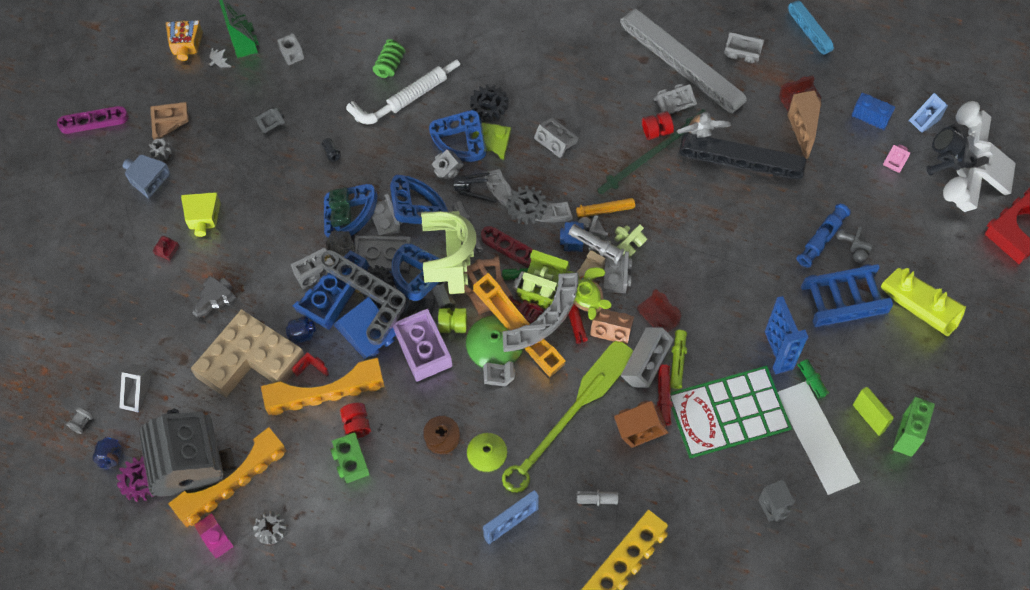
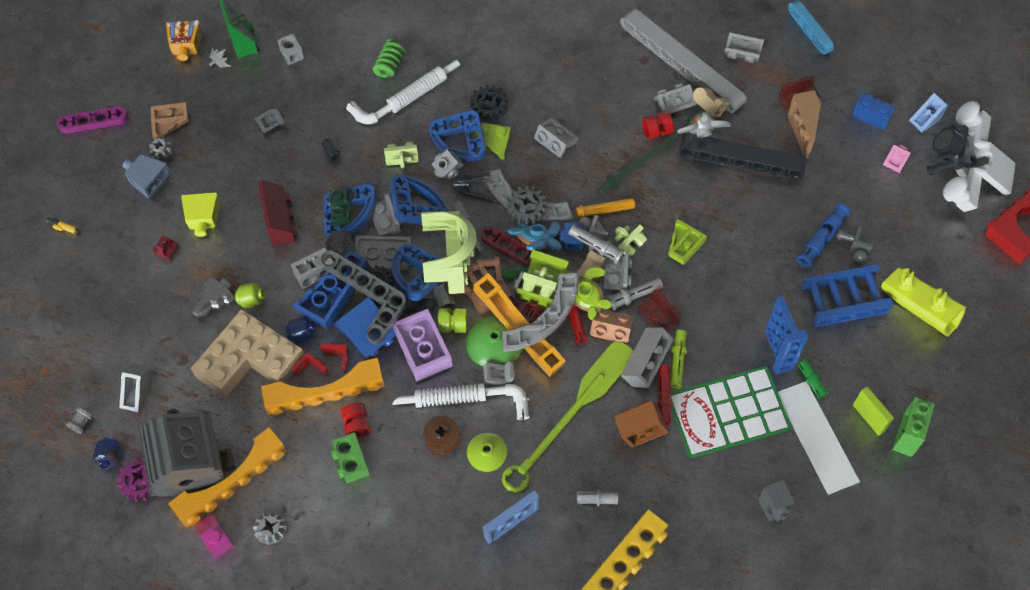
(59, 225): none -> yellow piece
(250, 295): none -> lime head
(277, 213): none -> dark red slope
(337, 349): none -> red bracket
(401, 155): none -> yellowish green hips
(466, 394): none -> white piece
(537, 237): none -> dark azure animal
(624, 294): none -> light grey pin
(685, 242): none -> lime wing
(709, 102): none -> tan leg

